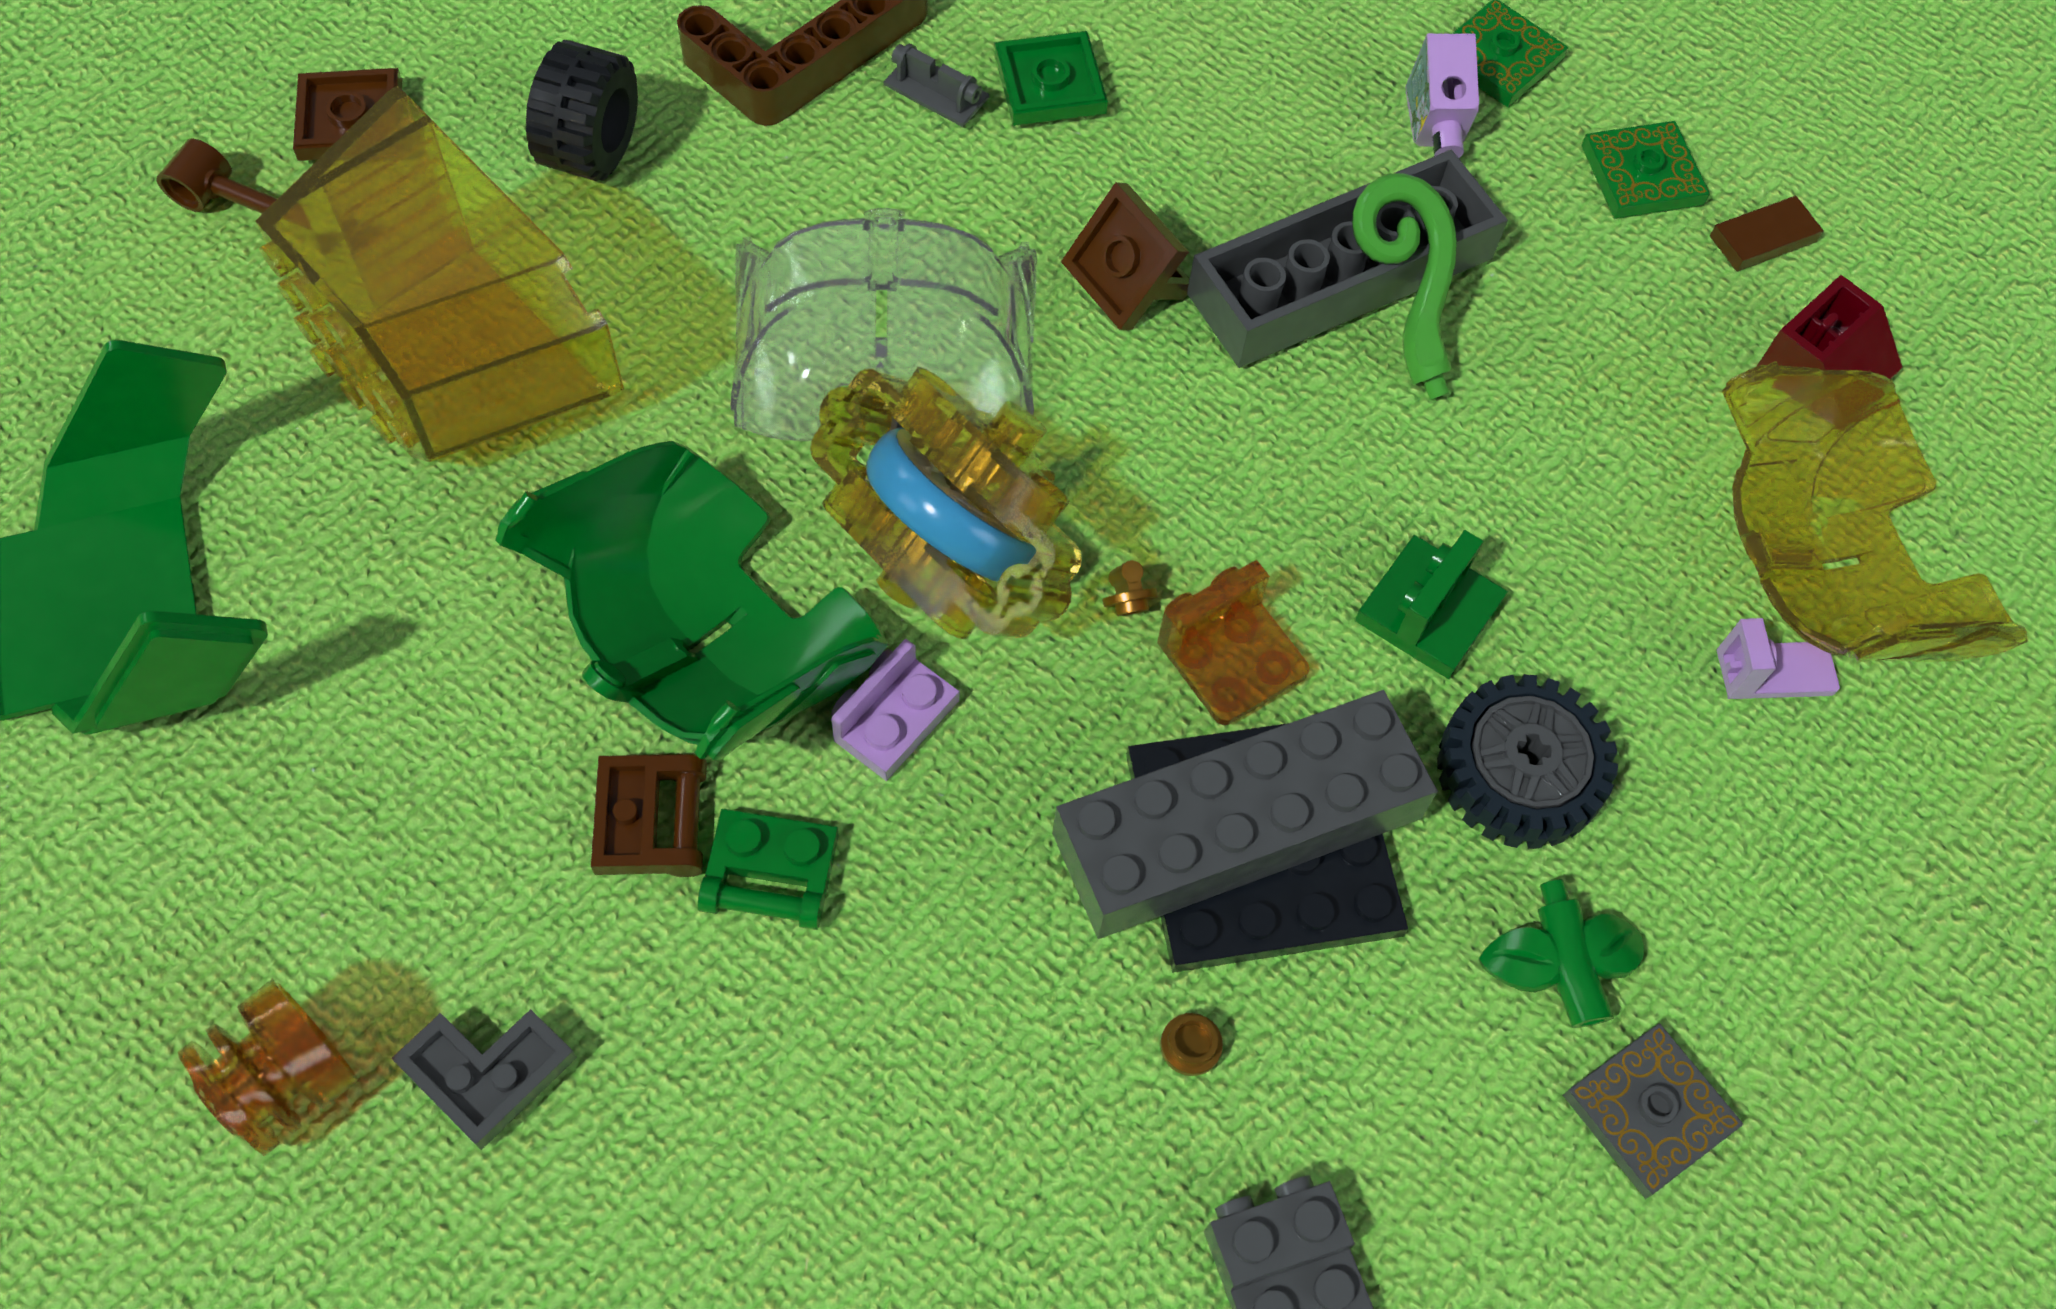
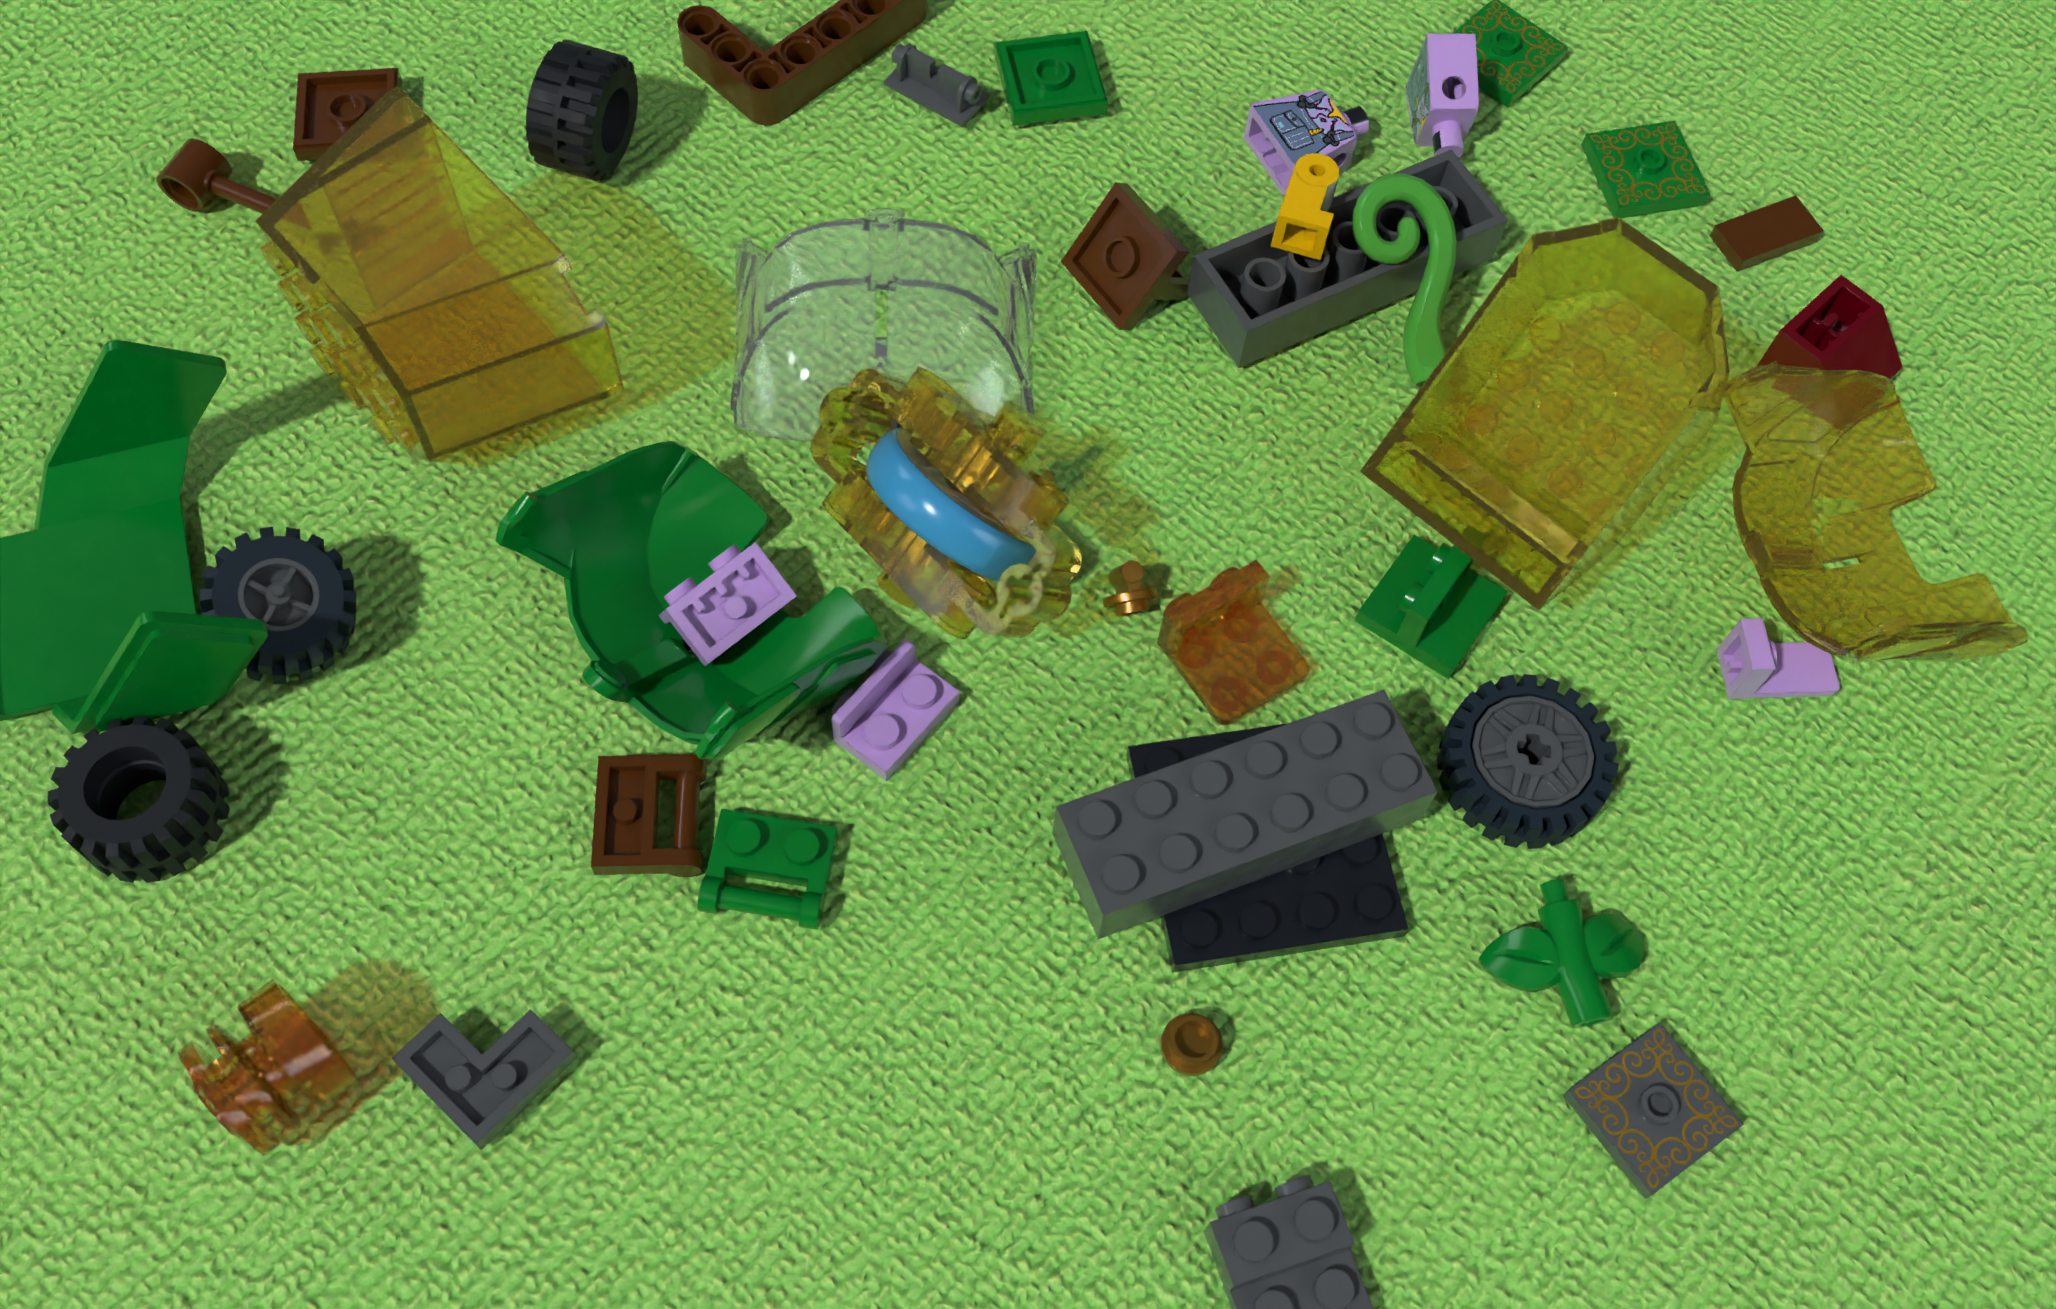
(114, 766): none -> black tyre
(291, 588): none -> black wheel
(728, 602): none -> lavender bracket
(1299, 125): none -> torso
(1303, 218): none -> yellow leg
(1561, 406): none -> clear yellow windscreen

